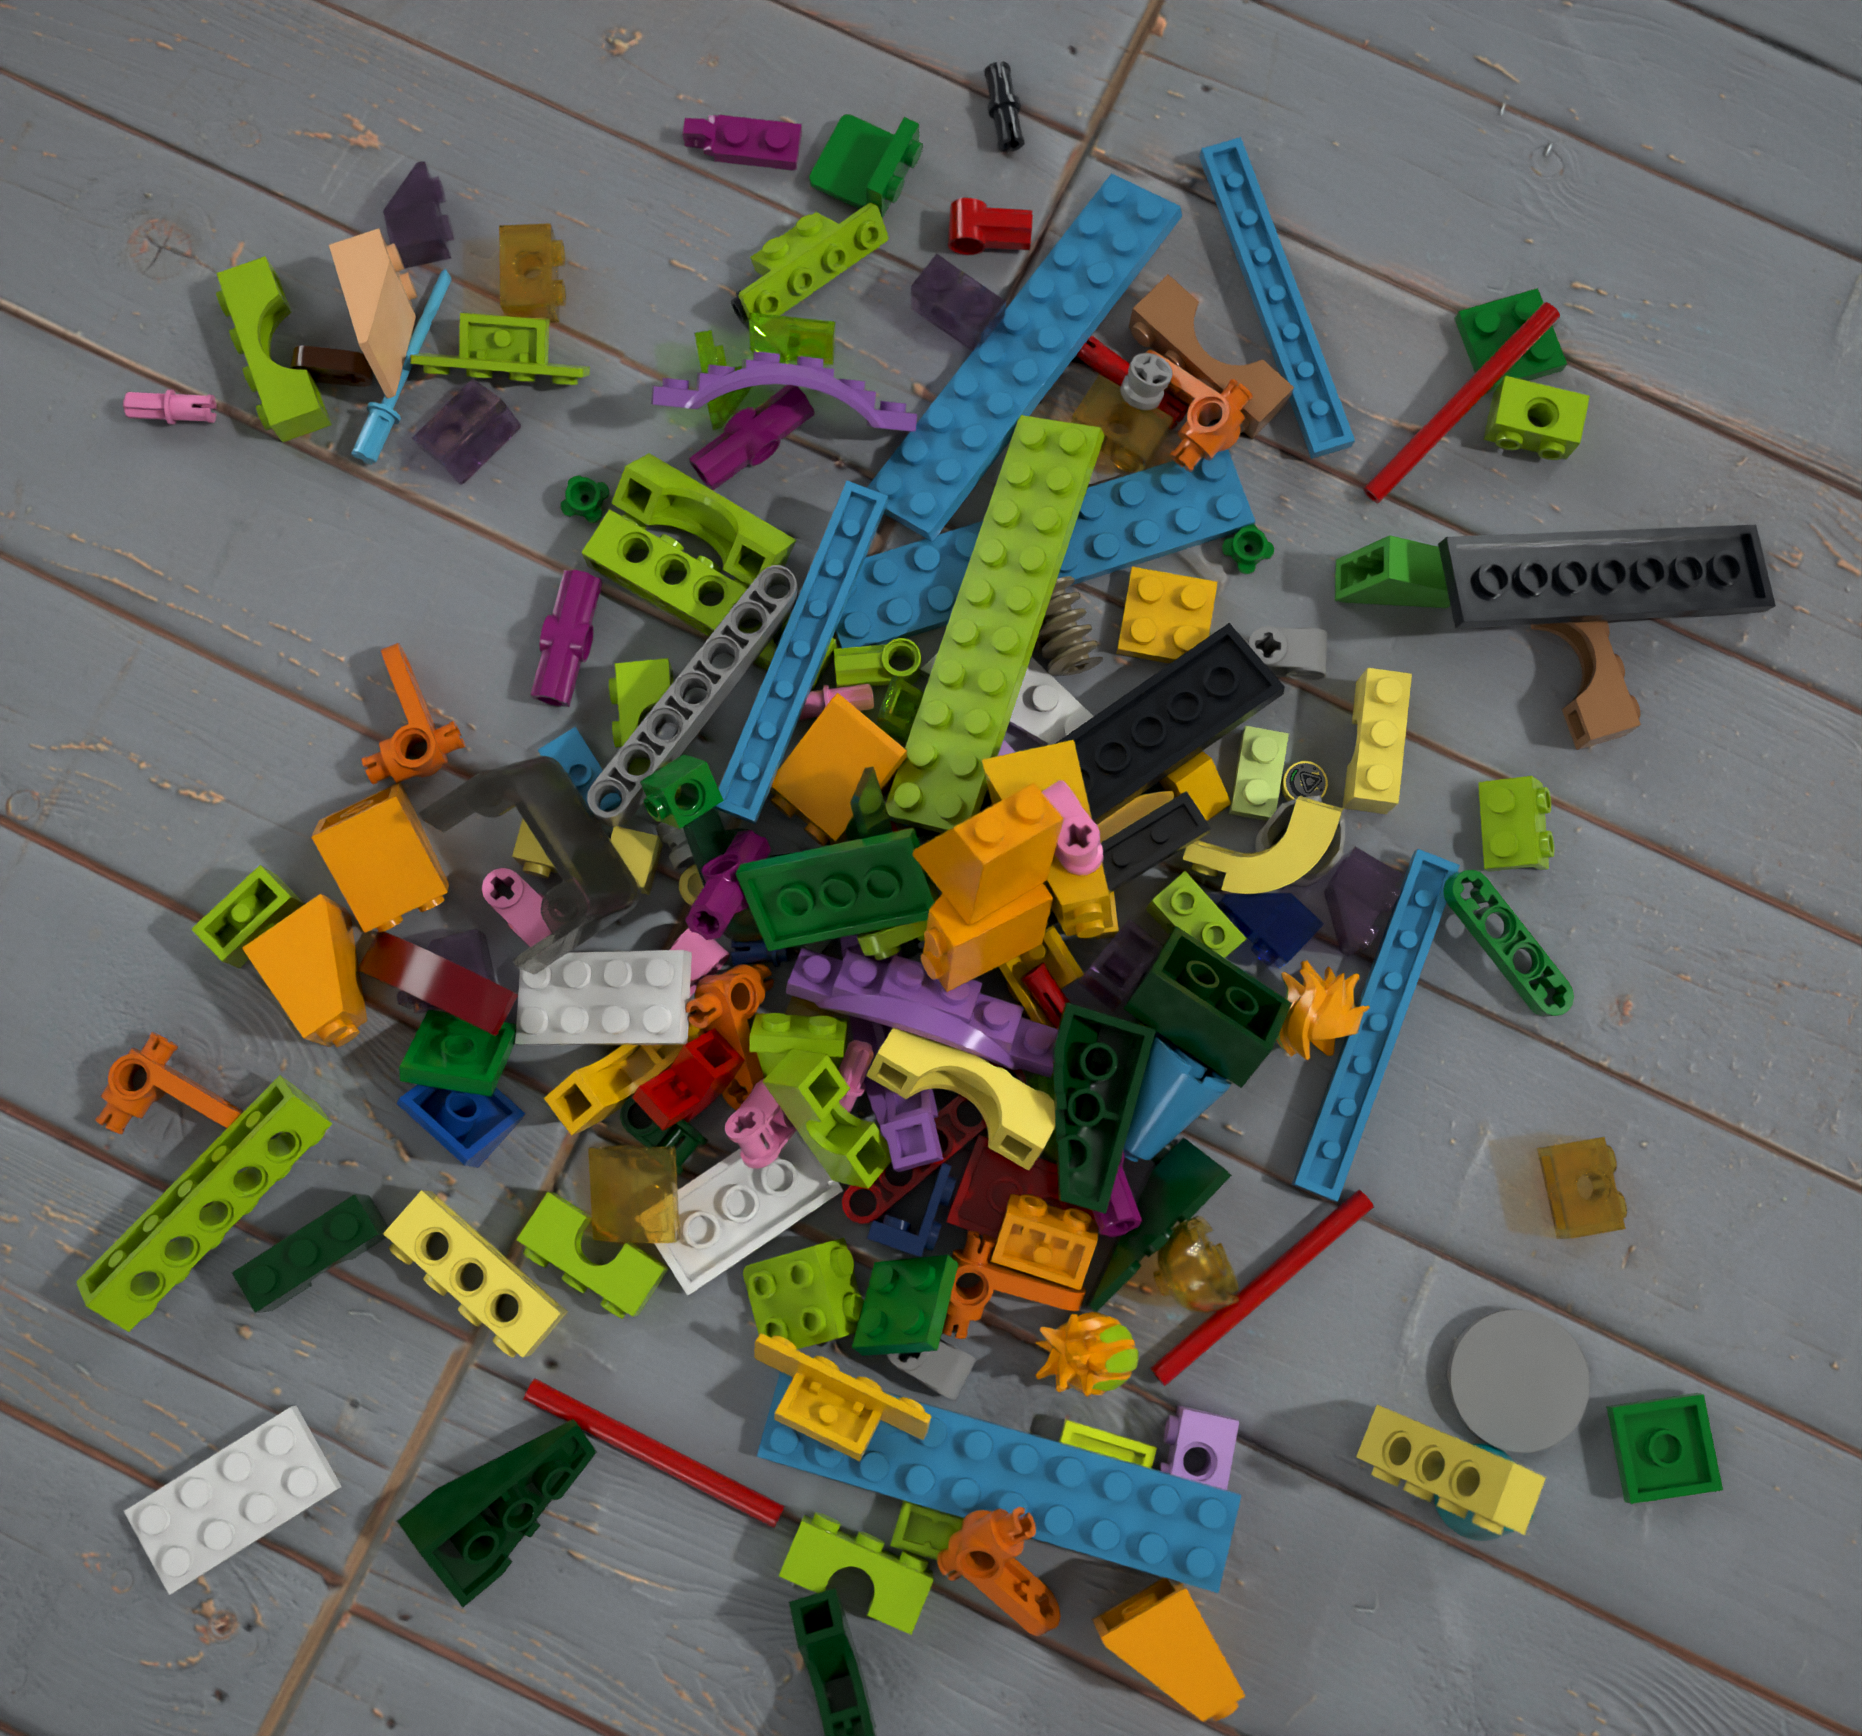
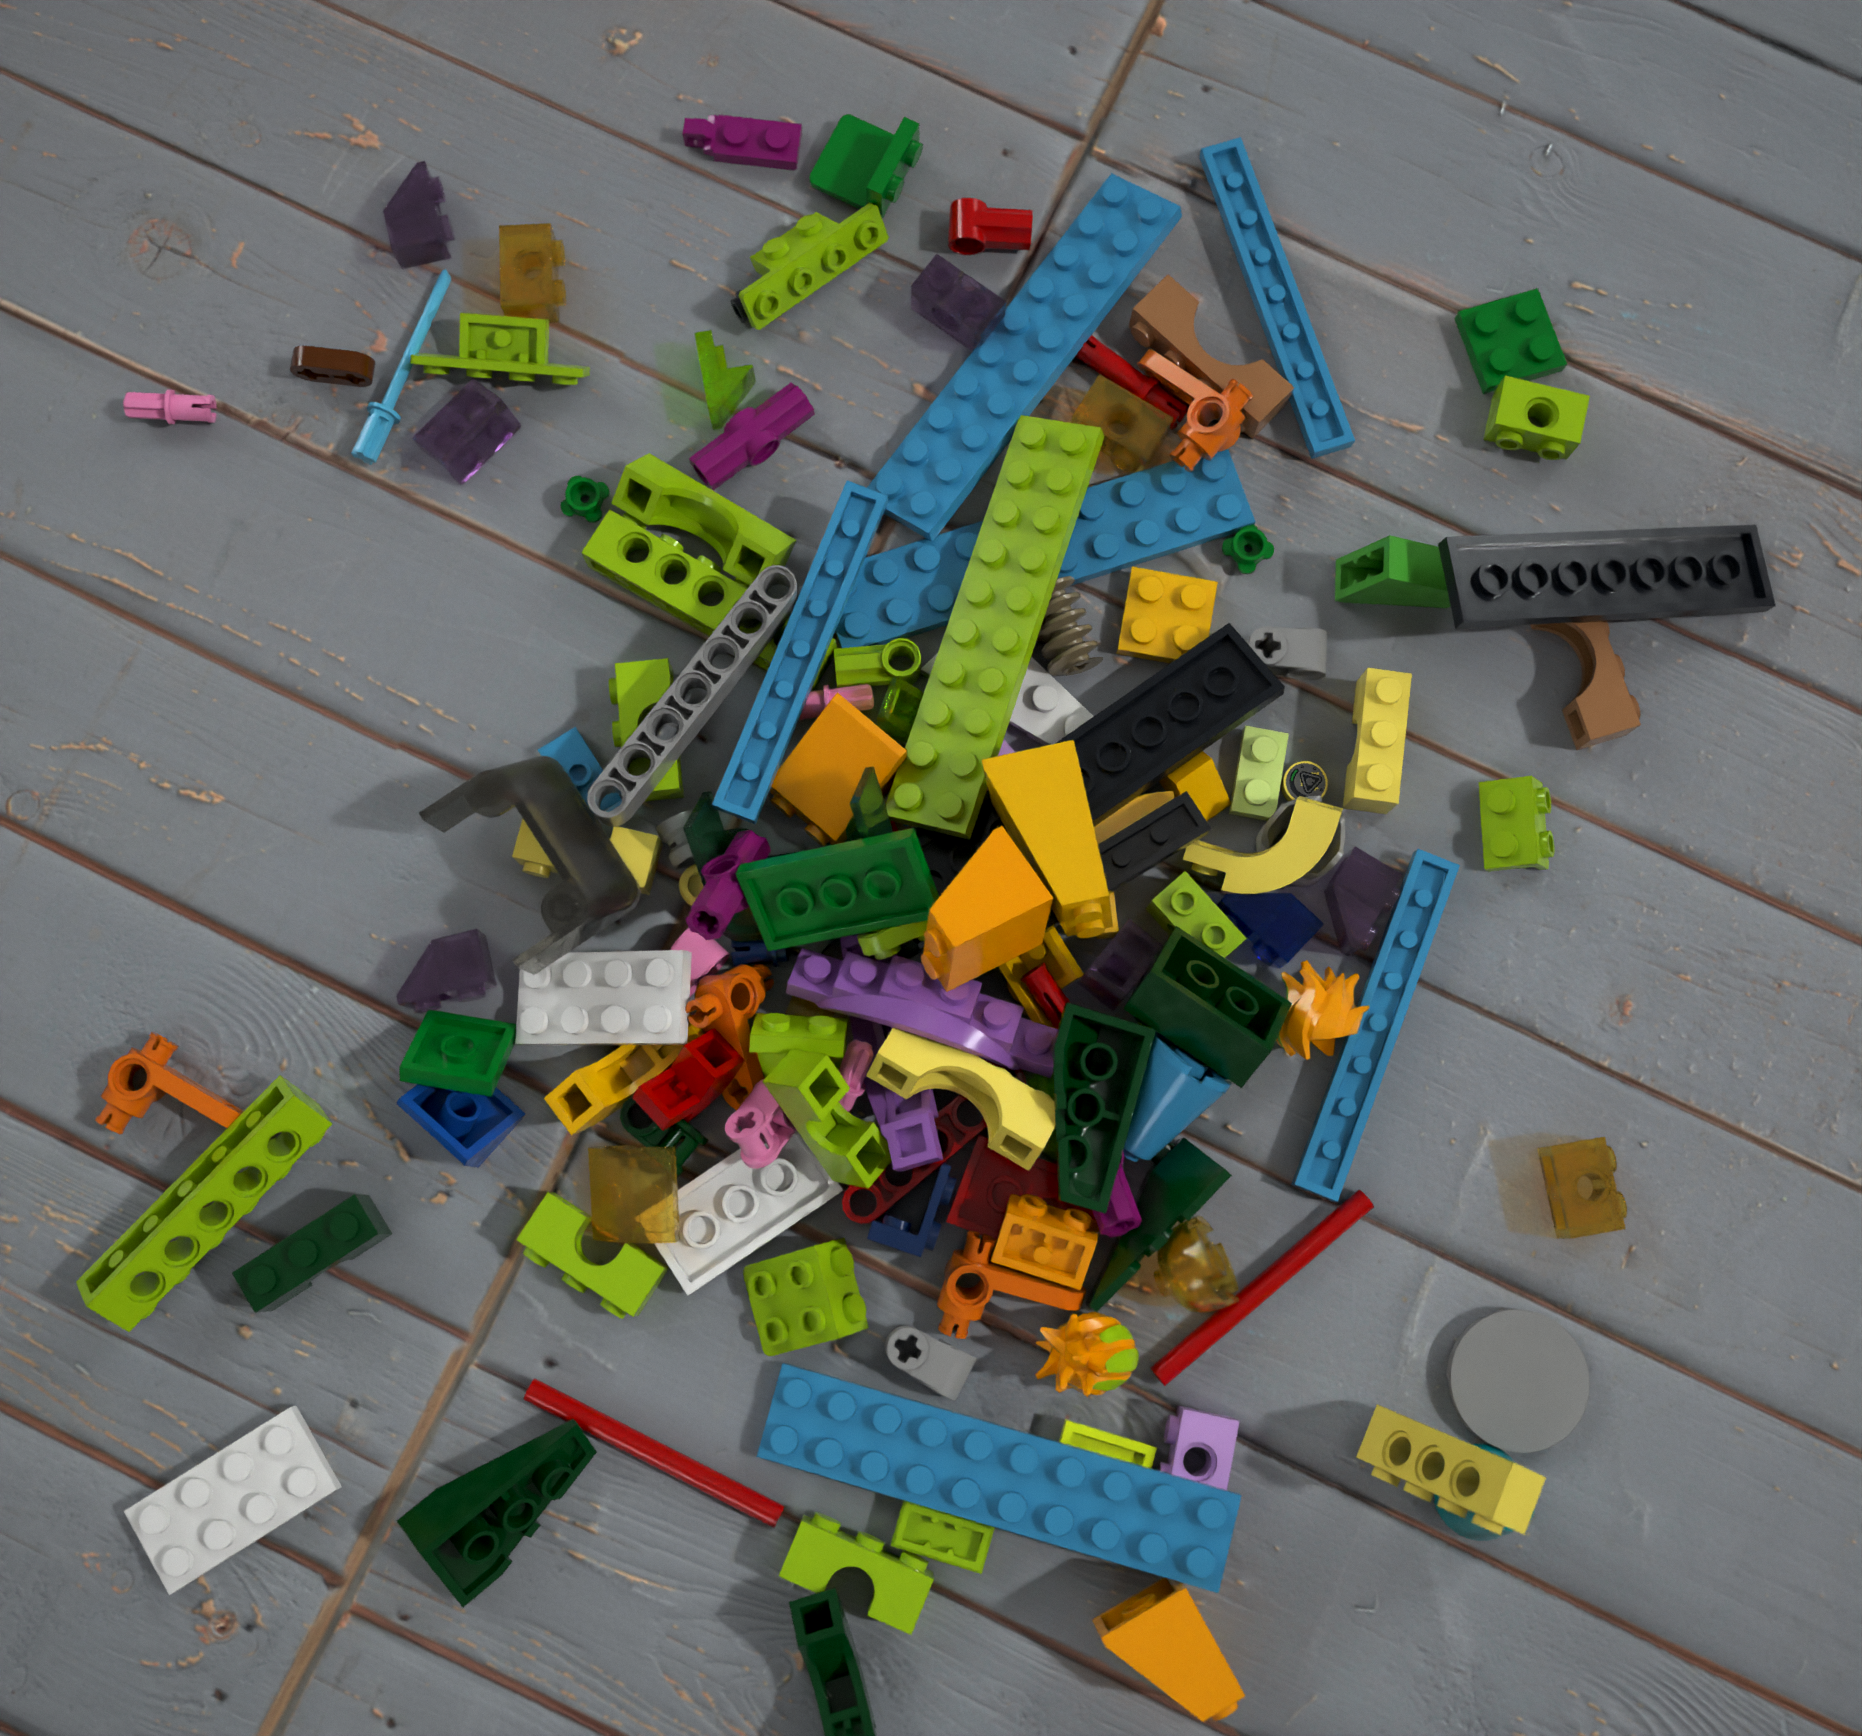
(246, 914): lime brick -> none
(257, 307): lime arch -> none
(313, 971): light orange slope -> none
(377, 302): light nougat slope -> none
(381, 859): light orange slope -> none
(394, 752): orange piece -> none
(438, 982): dark red slope -> none
(521, 910): bright pink piece -> none
(536, 1309): light yellow brick -> none
(566, 638): magenta piece -> none
(697, 794): green brick -> none
(768, 370): medium lavender piece -> none
(792, 337): clear neon green slope -> none
(832, 1404): yellow bracket -> none
(905, 1306): green plate -> none
(985, 1557): orange piece -> none
(994, 854): light orange slope -> none
(1004, 106): black pin -> none
(1075, 829): bright pink piece -> none
(1146, 381): light grey wheel -> none
(1461, 402): red piece -> none
(1513, 938): green beam -> none
(1664, 1448): green plate -> none

